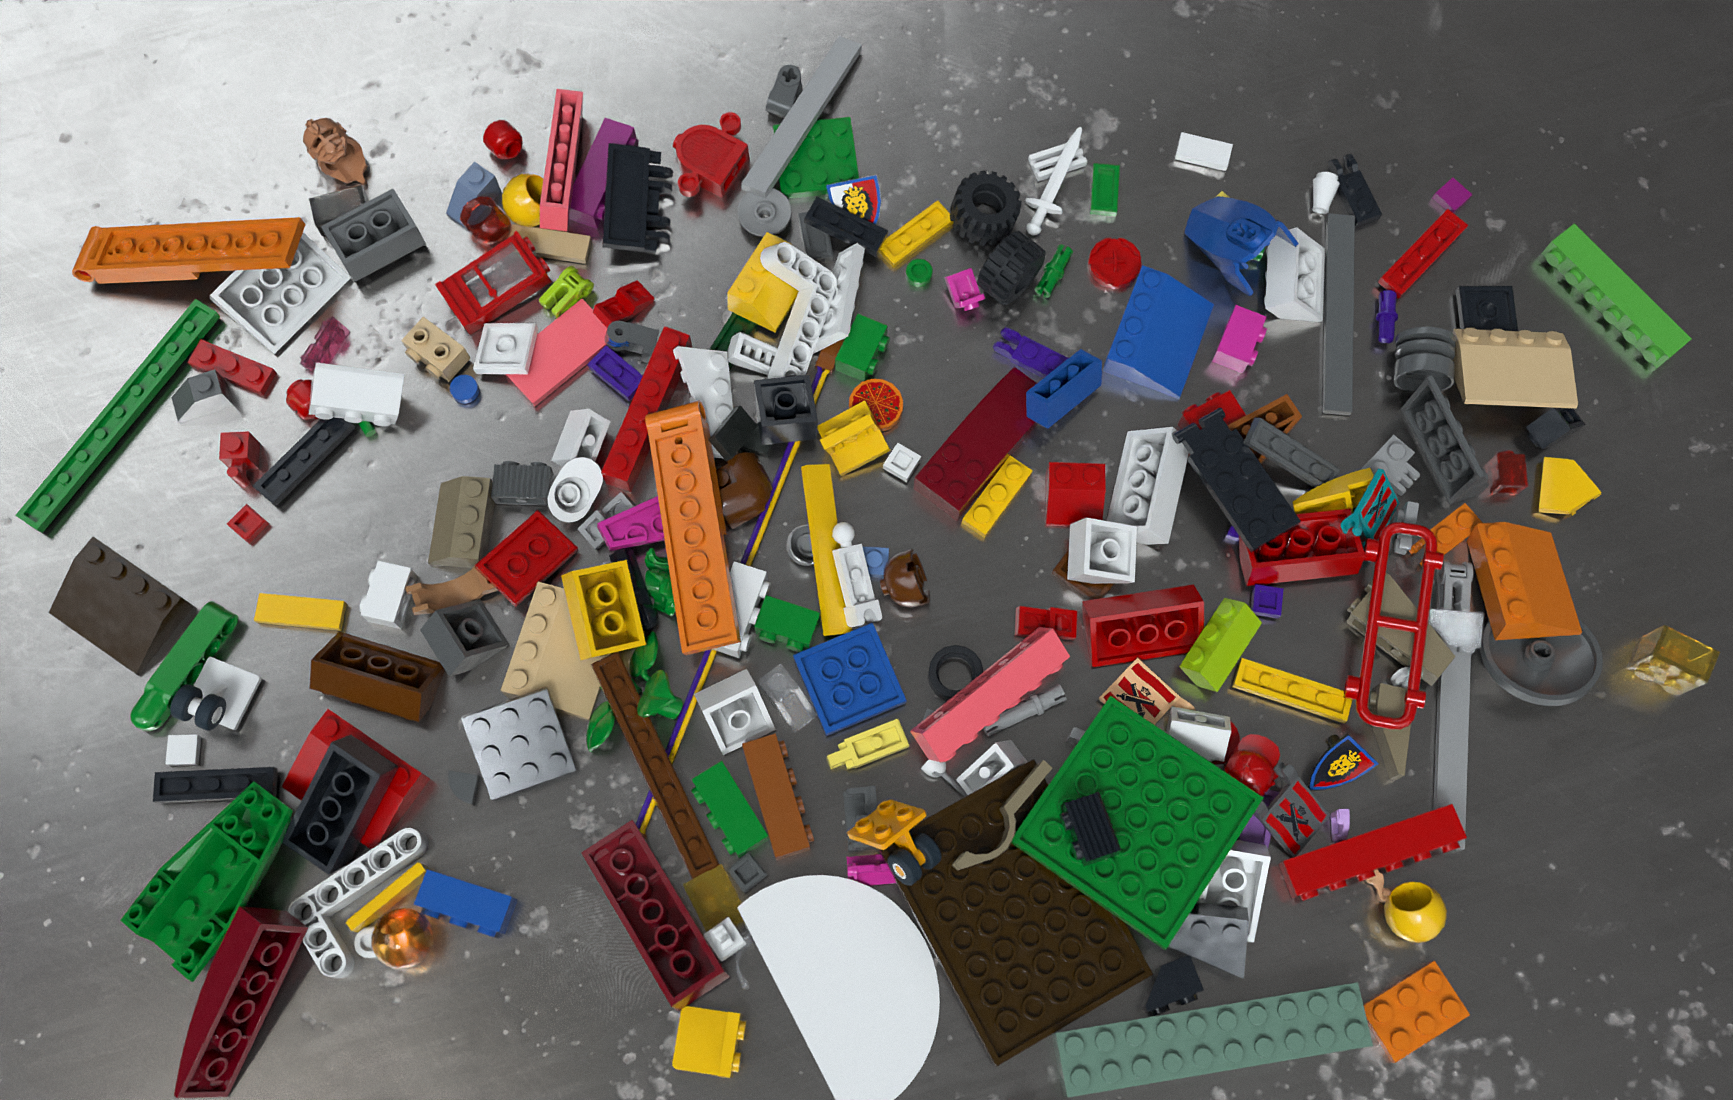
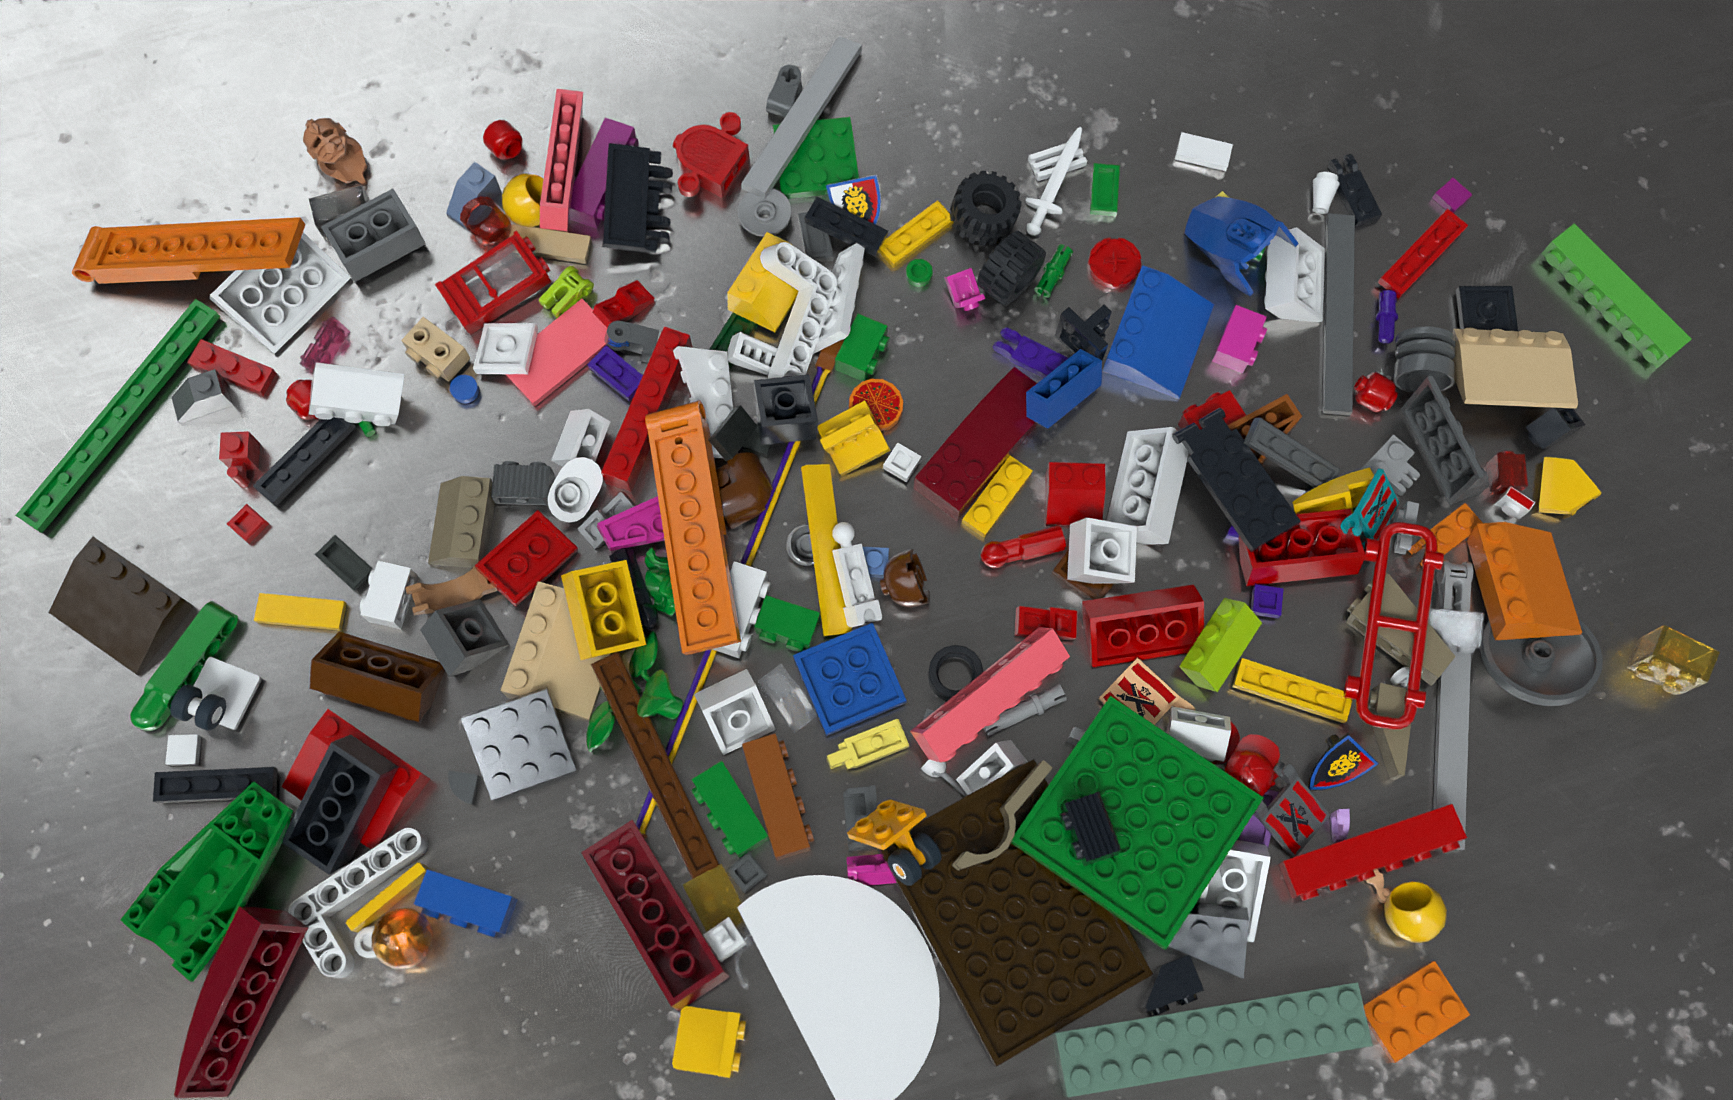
(344, 562): none -> pearl dark grey tile
(1023, 547): none -> red piece
(1084, 335): none -> black bracket
(1375, 392): none -> red head
(1514, 503): none -> white plate

